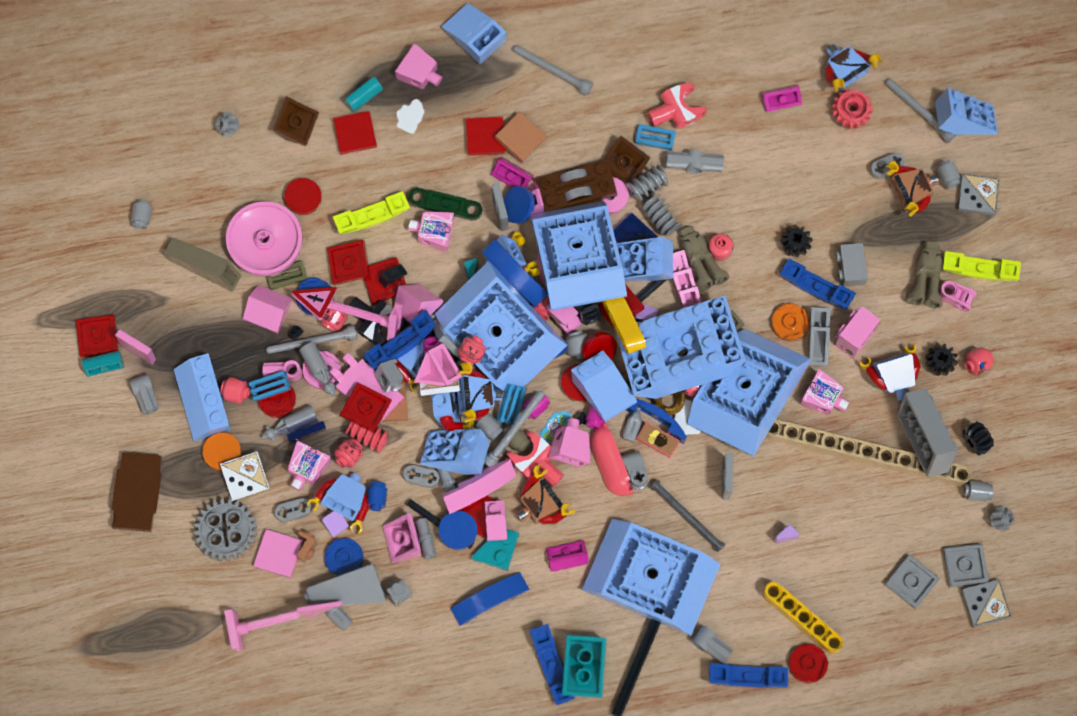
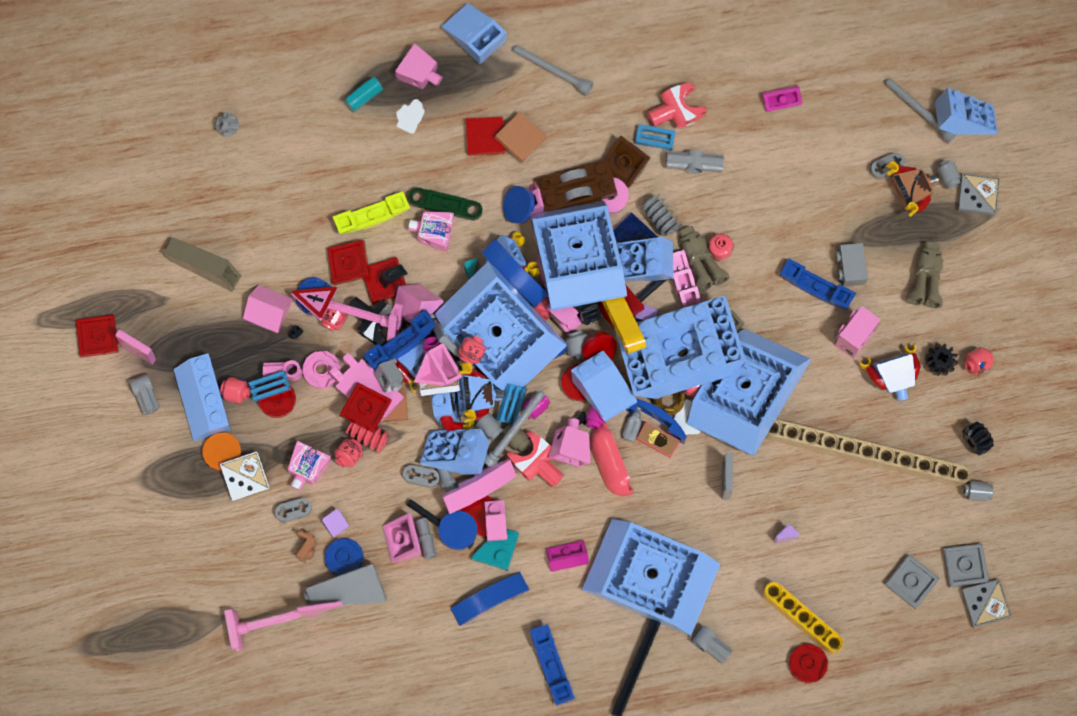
(103, 363): teal brick -> none
(136, 492): reddish brown piece -> none
(141, 214): light grey brick -> none
(242, 527): light grey gear -> none
(259, 223): bright pink dish -> none
(278, 553): bright pink tile -> none
(285, 276): olive tile -> none
(292, 423): light grey wheel -> none
(295, 121): reddish brown slope -> none
(303, 196): red tile -> none
(306, 432): clear blue tile -> none
(317, 366): light grey wheel -> none
(340, 618): light grey piece -> none
(344, 497): light blue torso -> none
(348, 333): light grey piece -> none
(355, 132): red tile -> none
(377, 496): blue brick -> none
(398, 592): light grey brick -> none
(499, 207): light grey tile -> none
(511, 173): dark pink slope -> none
(541, 501): torso -> none
(556, 421): sticker -> none
(584, 666): teal slope -> none
(635, 468): light grey piece -> none
(647, 183): light grey piece -> none
(687, 515): flat silver bar -> none
(748, 676): blue slope -> none
(790, 322): orange tile -> none
(799, 234): black gear -> none
(819, 335): light grey slope -> none
(824, 394): torso -> none
(847, 66): torso -> none
(852, 118): coral gear -> none
(927, 432): light grey brick -> none
(958, 295): bright pink piece -> none
(981, 268): neon yellow slope -> none
(1002, 518): light grey gear -> none

